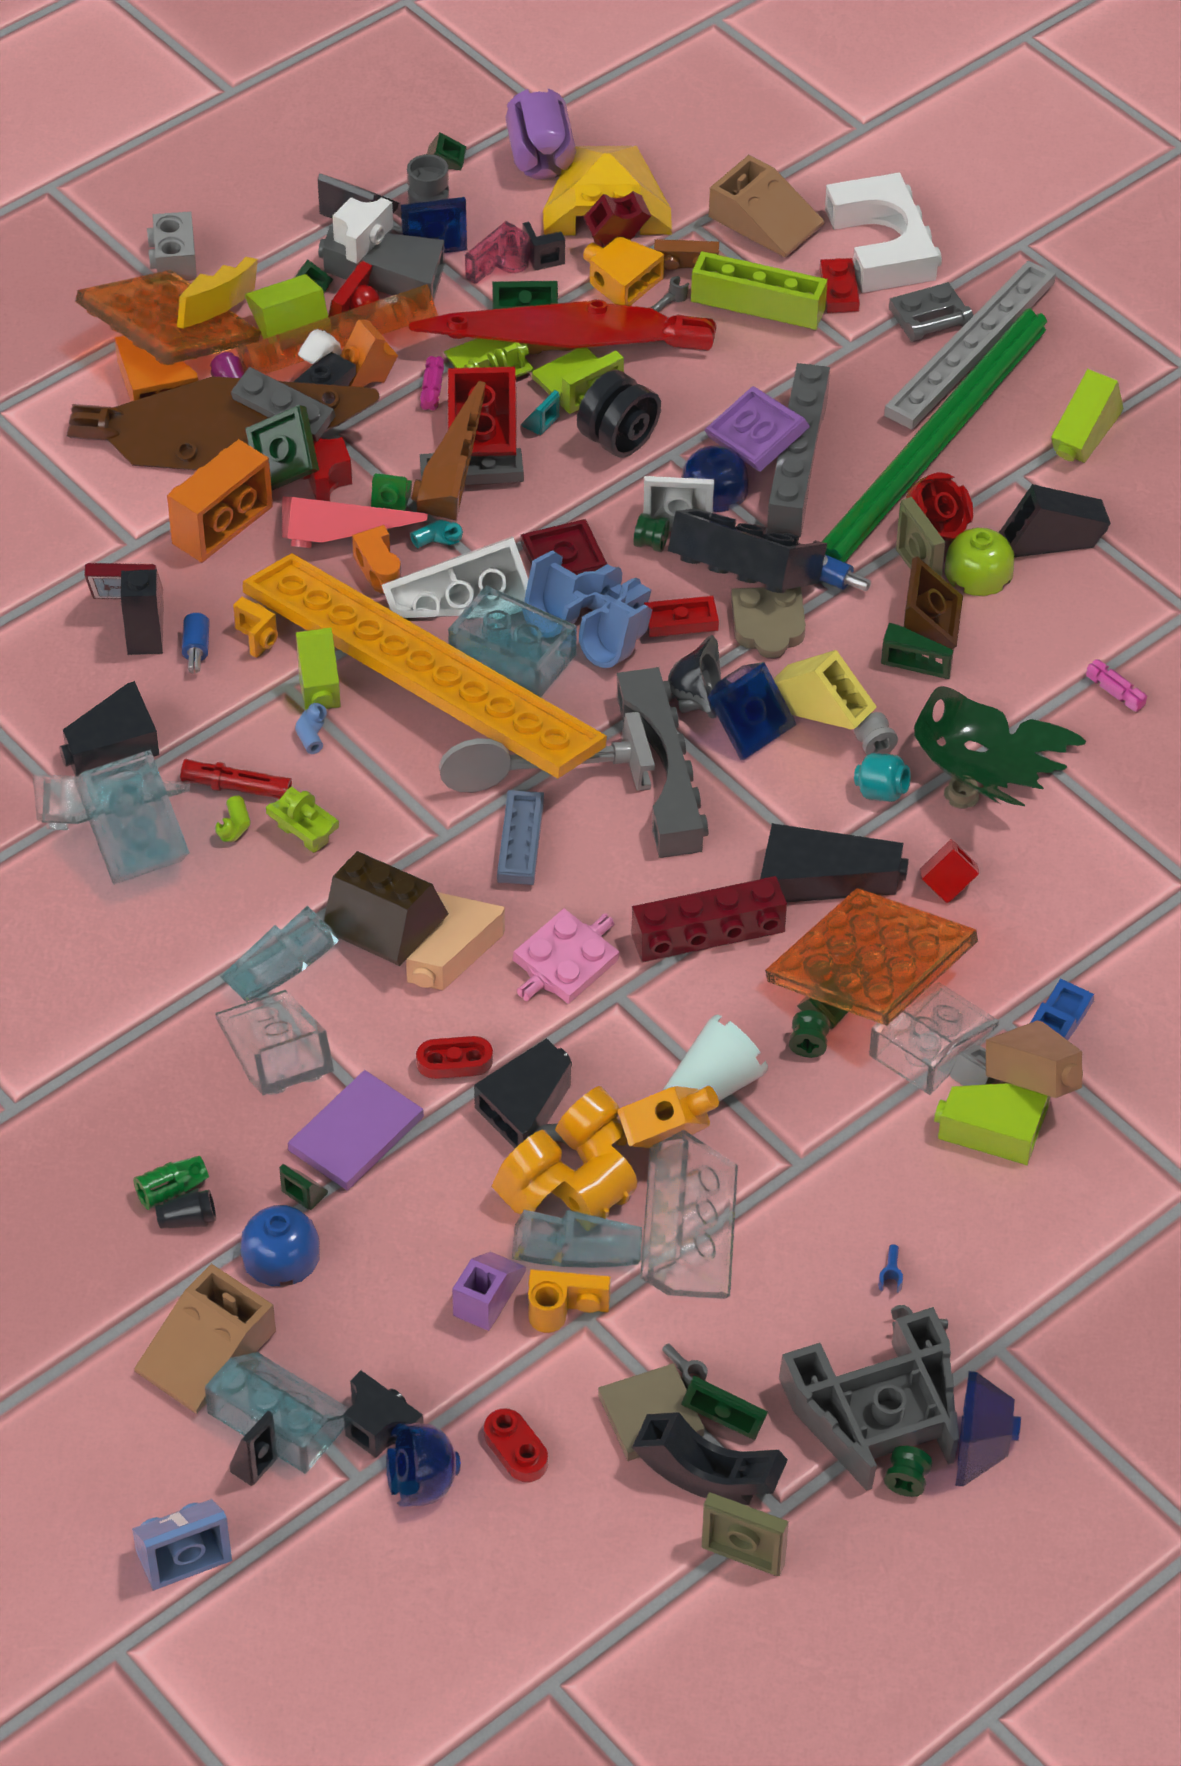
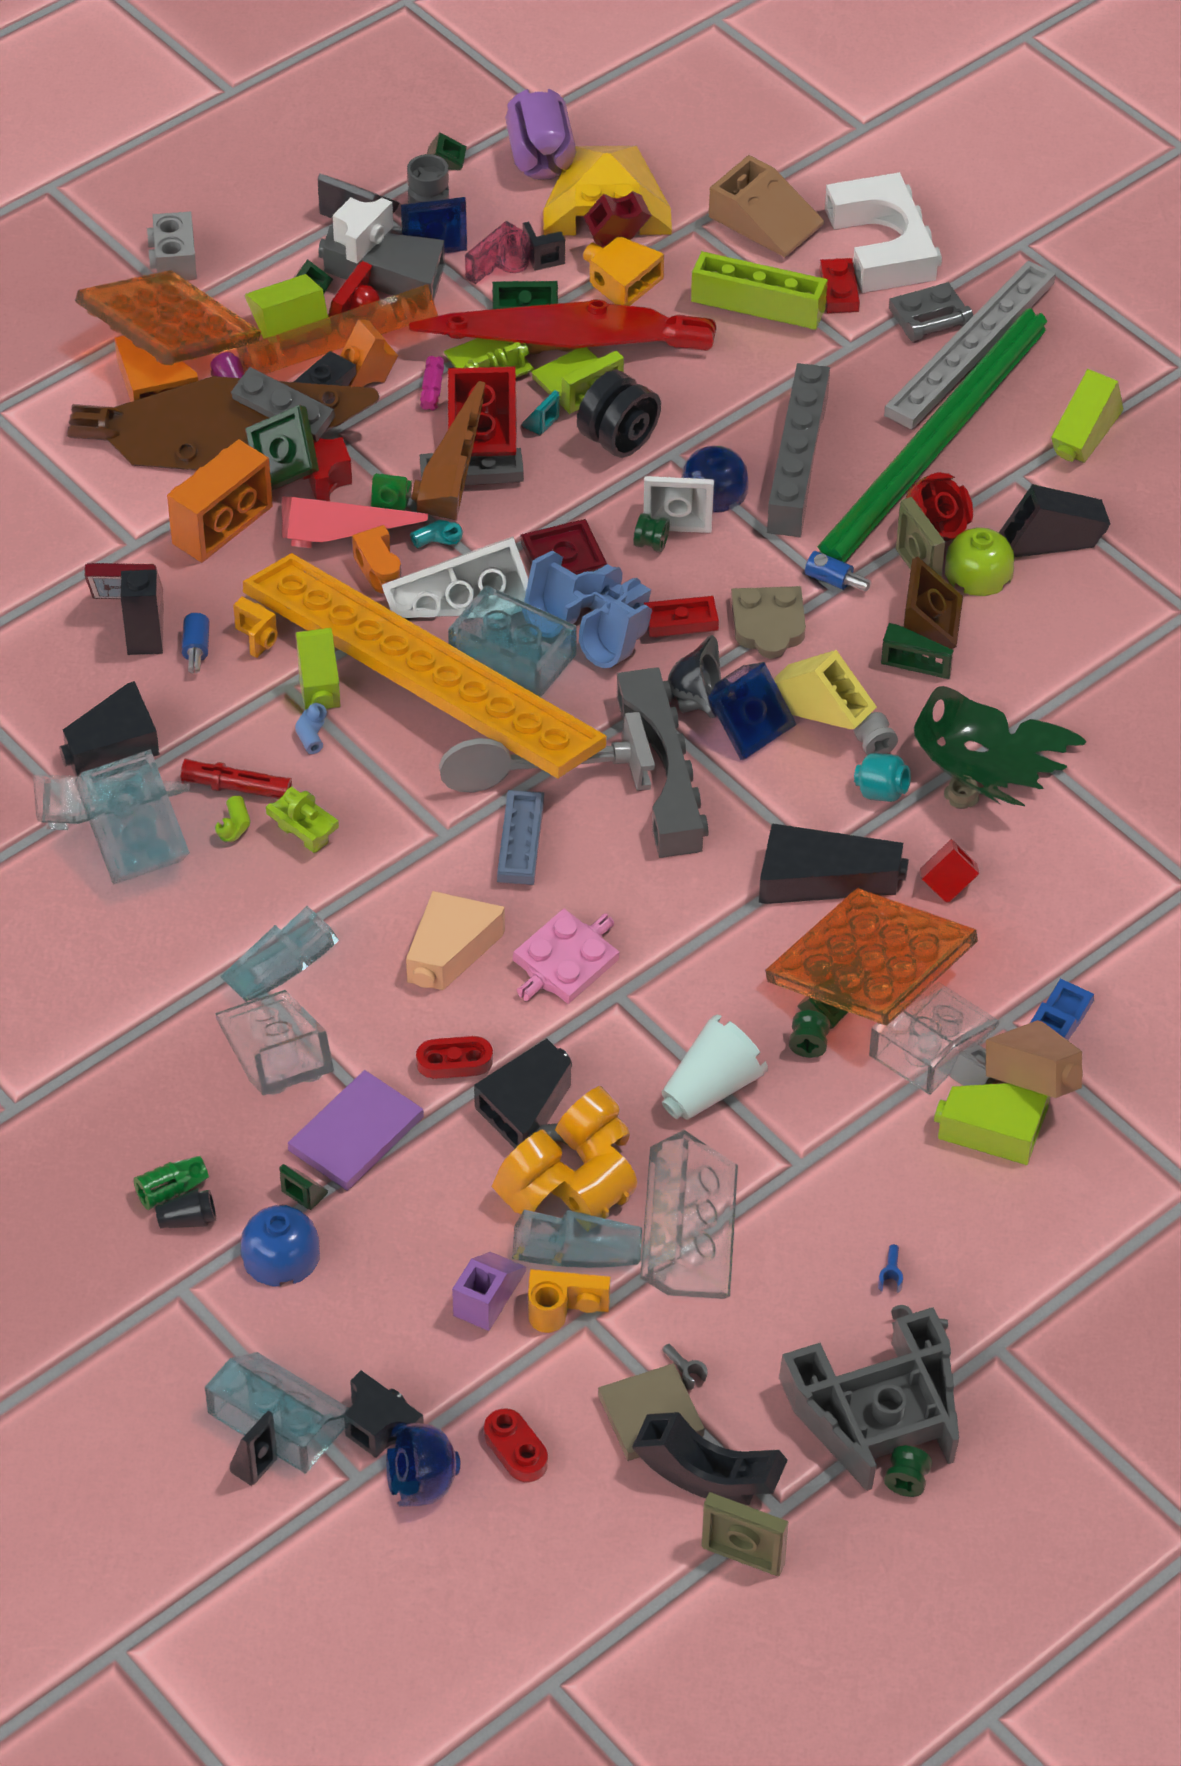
(183, 1543): medium blue slope -> none
(204, 1330): medium nougat slope -> none
(216, 294): yellow slope -> none
(318, 346): white hair -> none
(382, 908): dark brown slope -> none
(666, 1114): light orange torso -> none
(675, 293): dark grey hand -> none
(683, 252): dark orange plate -> none
(708, 919): dark red brick -> none
(724, 1408): dark green slope -> none
(746, 550): black wedge -> none
(757, 428): medium lavender tile -> none
(985, 1428): clear blue slope -> none
(1116, 685): dark pink axle -> none

